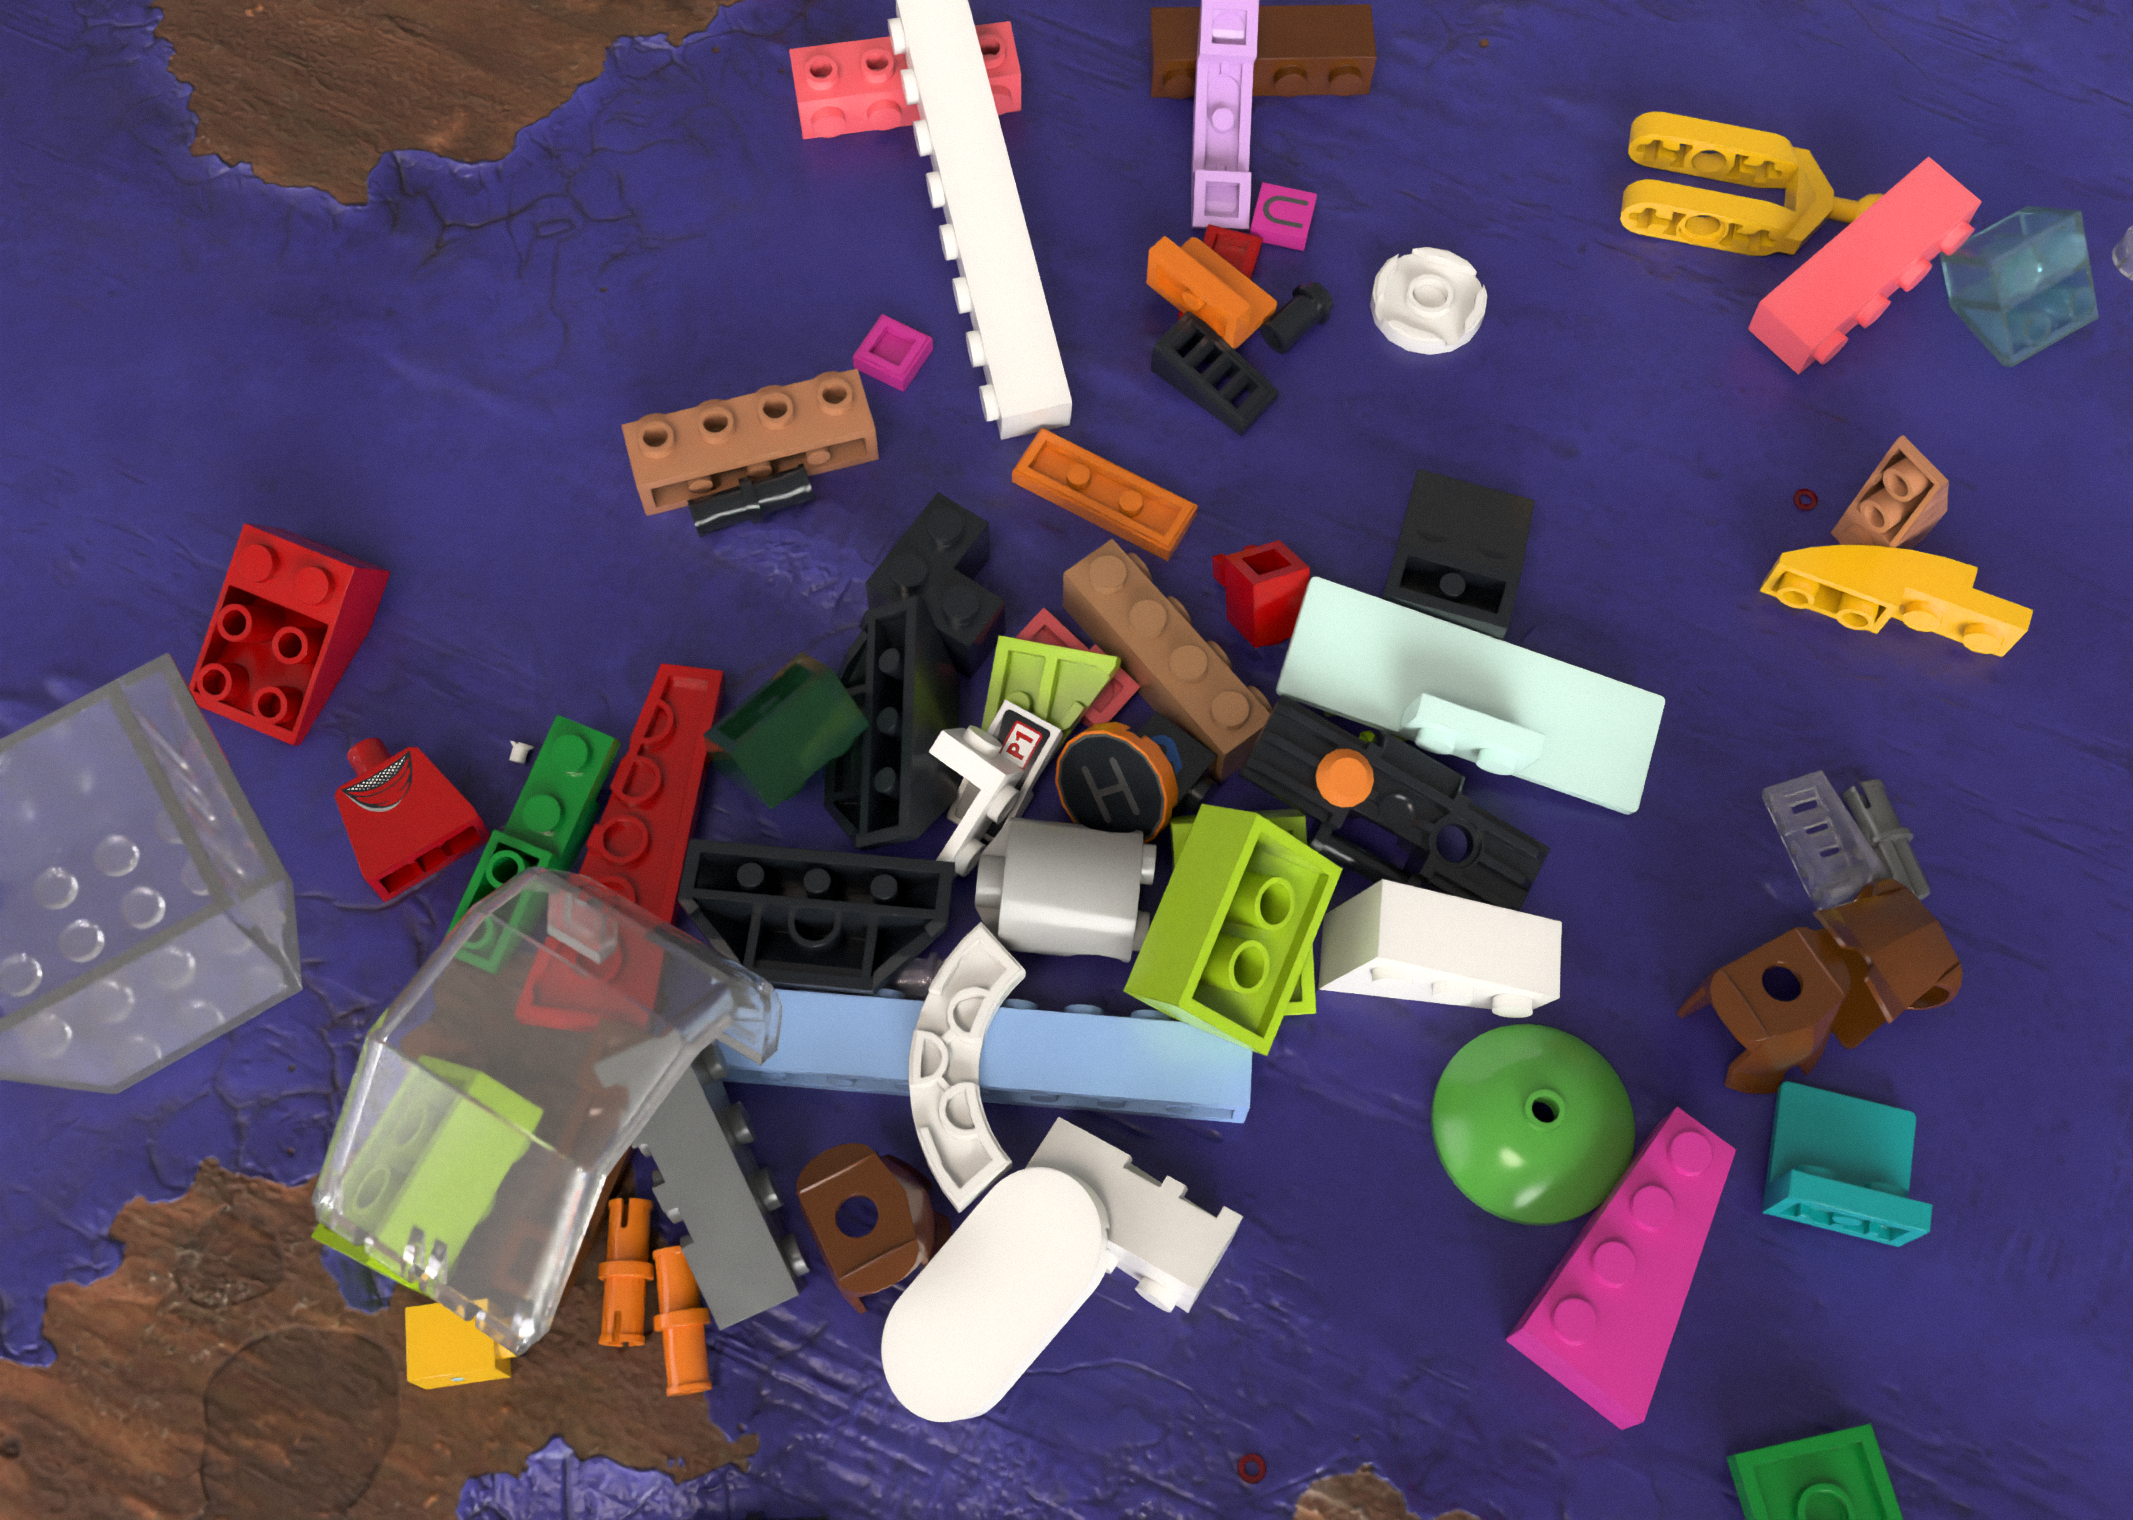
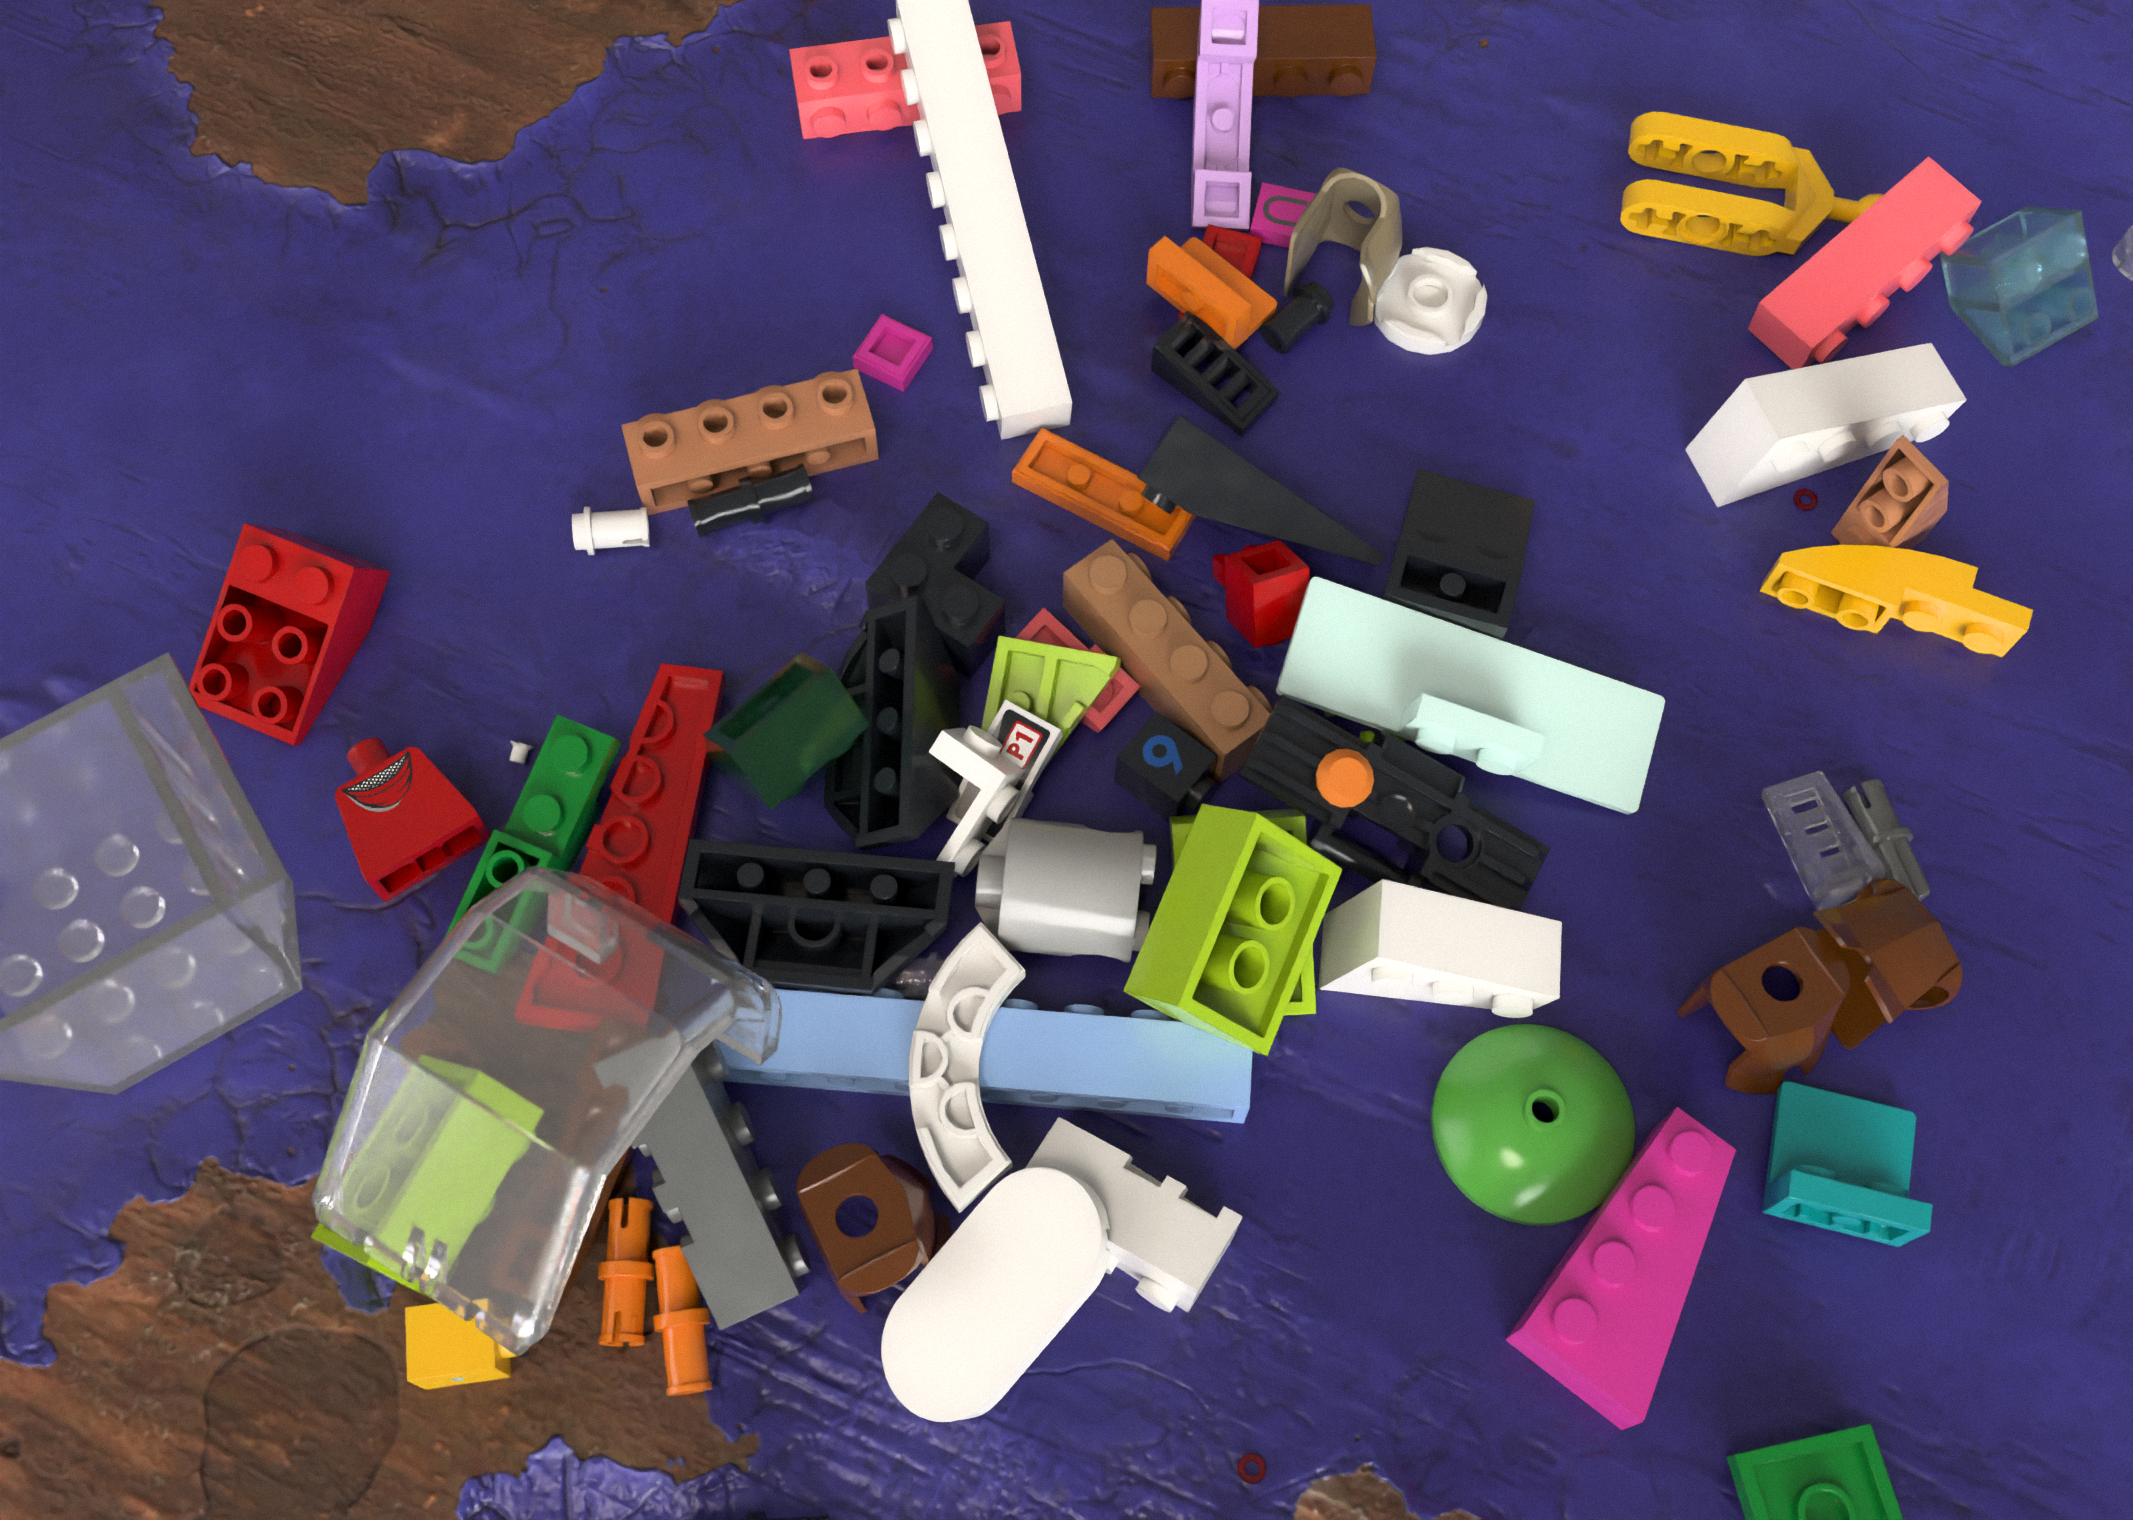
(610, 529): none -> white pin
(1116, 781): black tile -> none
(1218, 484): none -> black wedge
(1332, 219): none -> dark tan piece
(1822, 418): none -> white wedge

